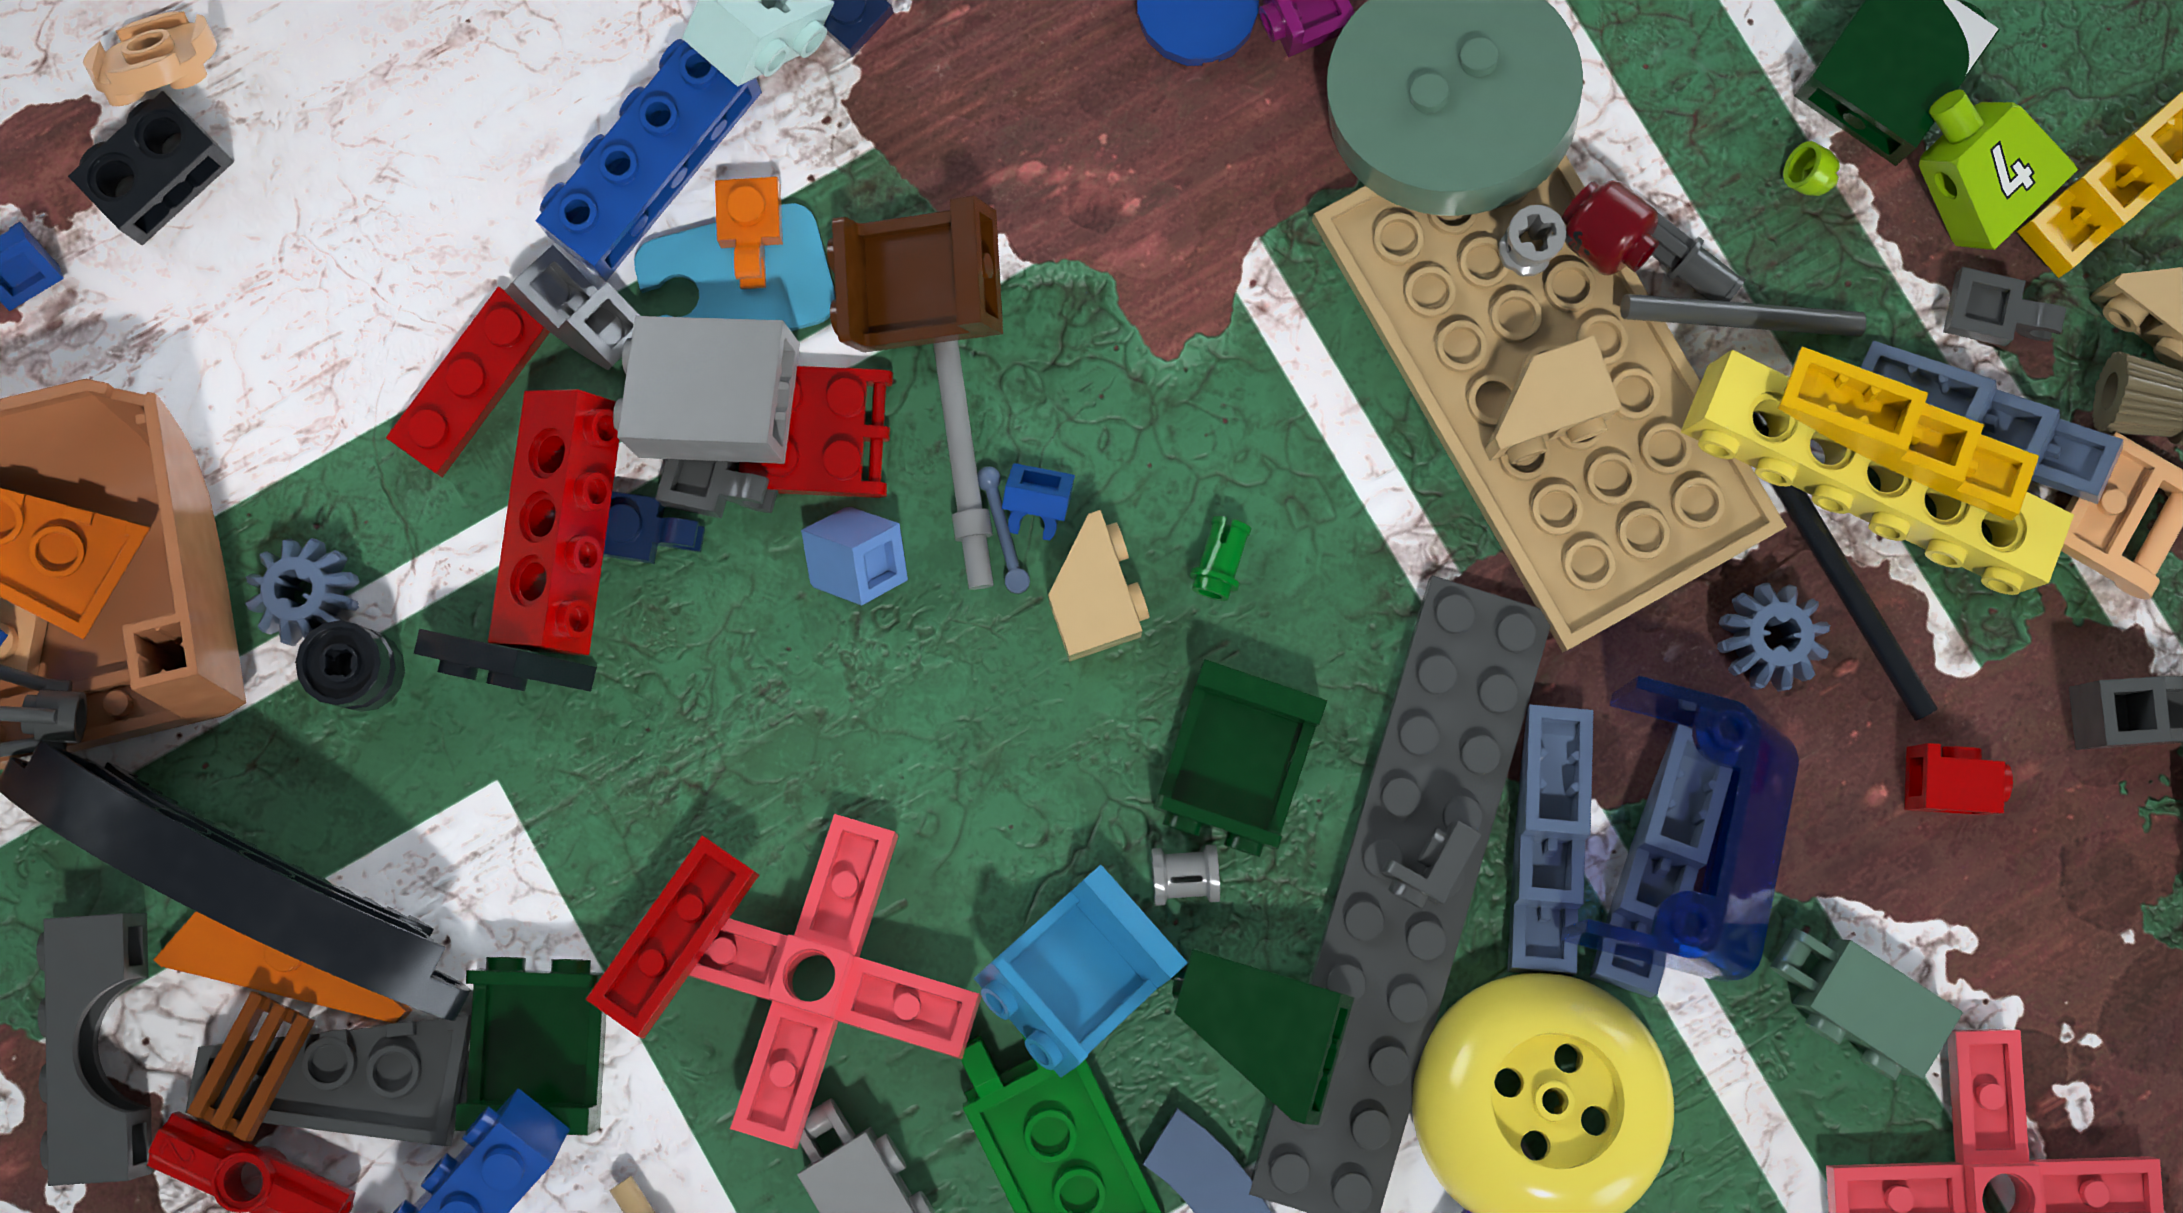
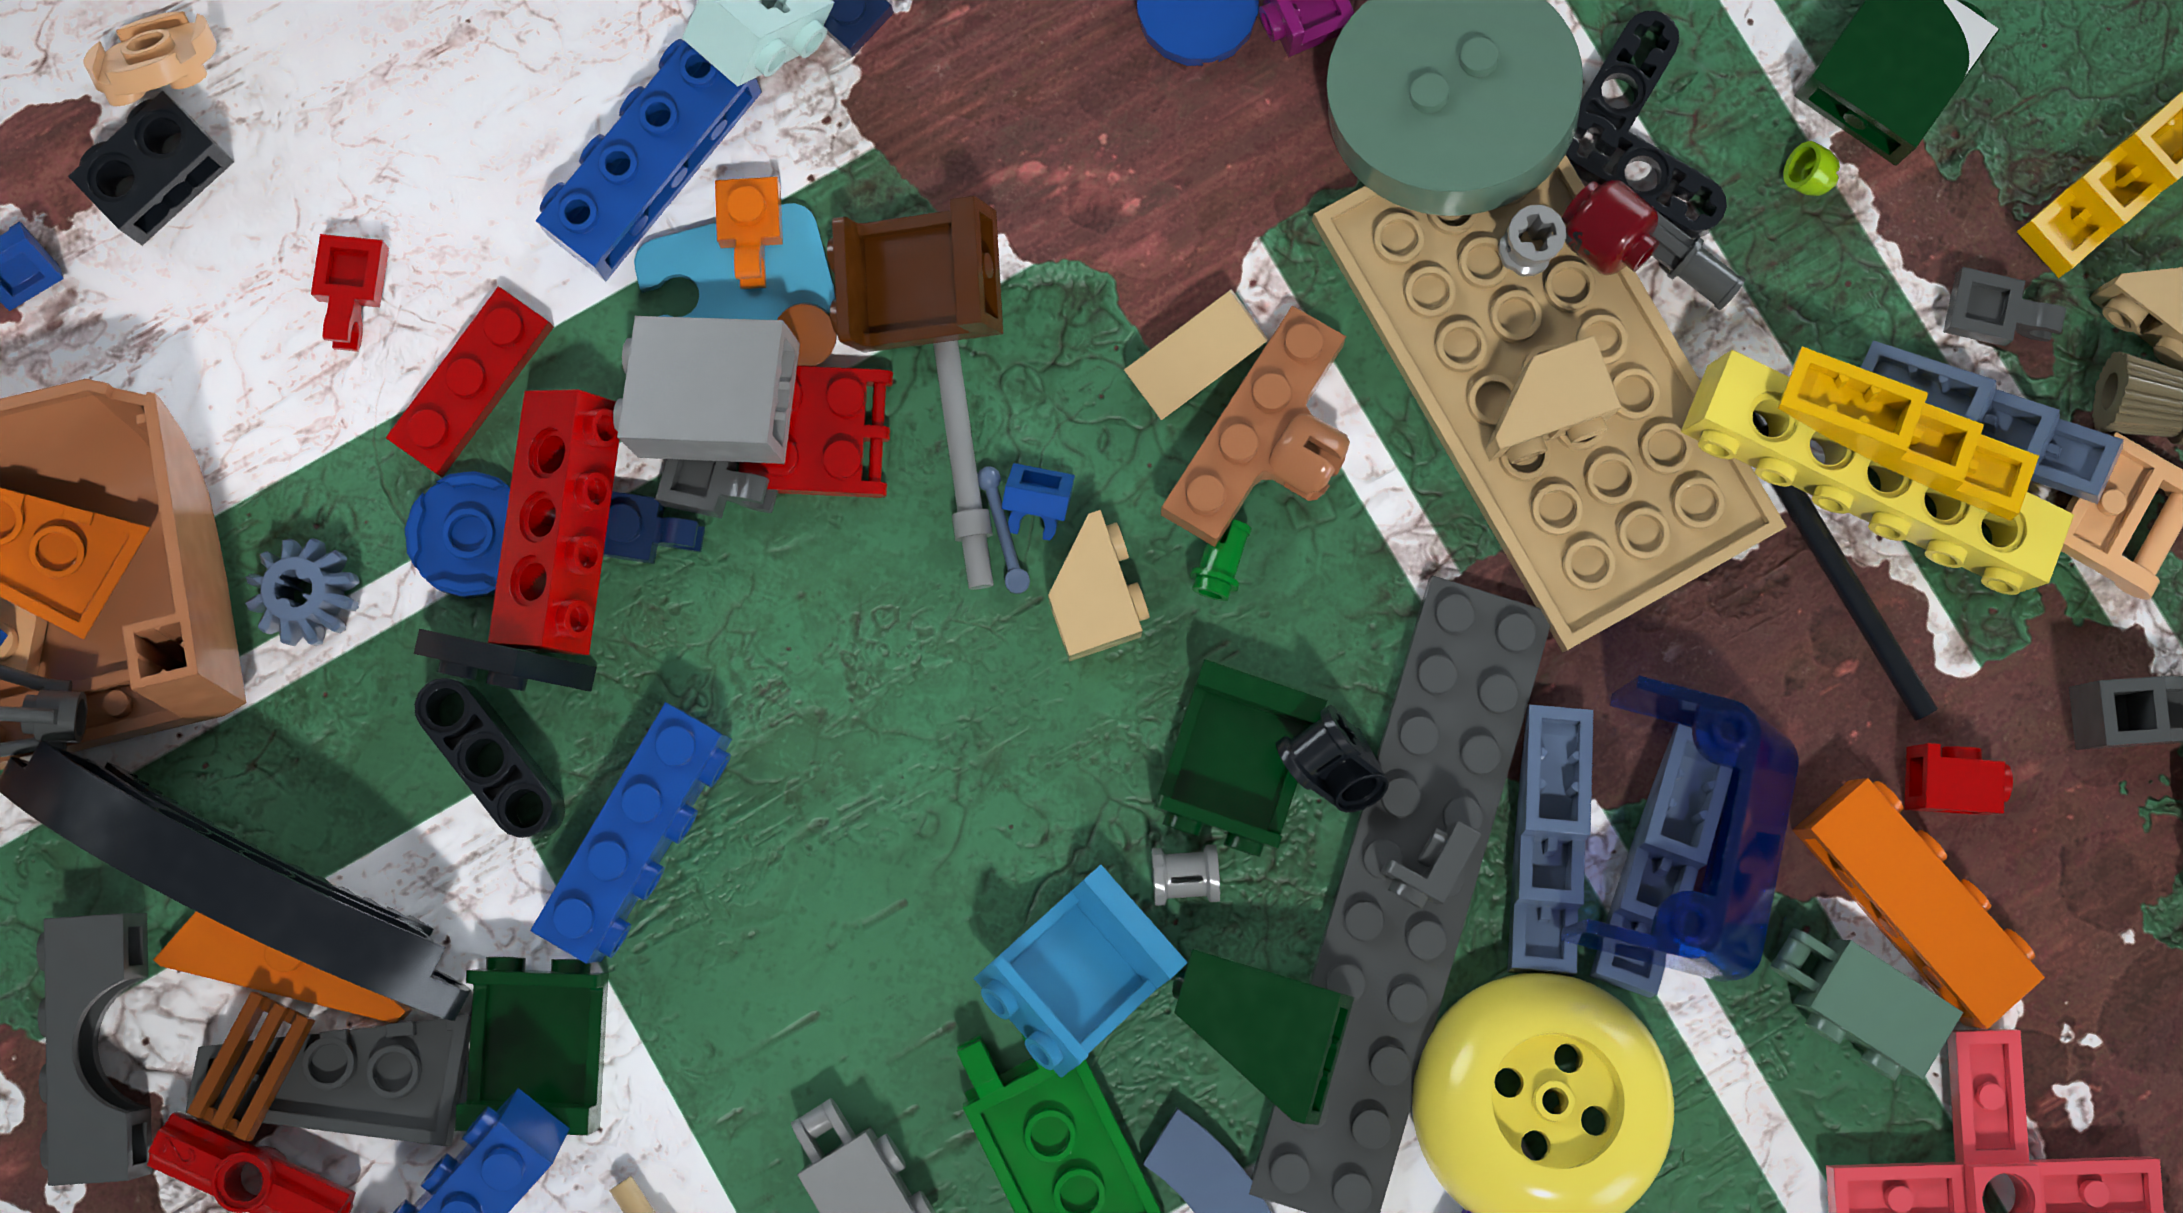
(348, 276): none -> red plate
(350, 666): black wheel -> none
(459, 533): none -> blue tile
(462, 746): none -> black beam
(573, 309): flat silver slope -> none
(632, 835): none -> blue brick
(672, 937): red plate -> none
(813, 330): none -> dark orange tile
(854, 555): medium blue panel -> none
(862, 995): coral piece -> none
(1196, 354): none -> tan slope
(1265, 433): none -> nougat plate
(1335, 762): none -> black piece
(1613, 127): none -> black beam
(1742, 315): dark grey bar -> none
(1798, 633): sand blue gear -> none
(1919, 902): none -> orange brick
(1989, 168): lime torso -> none

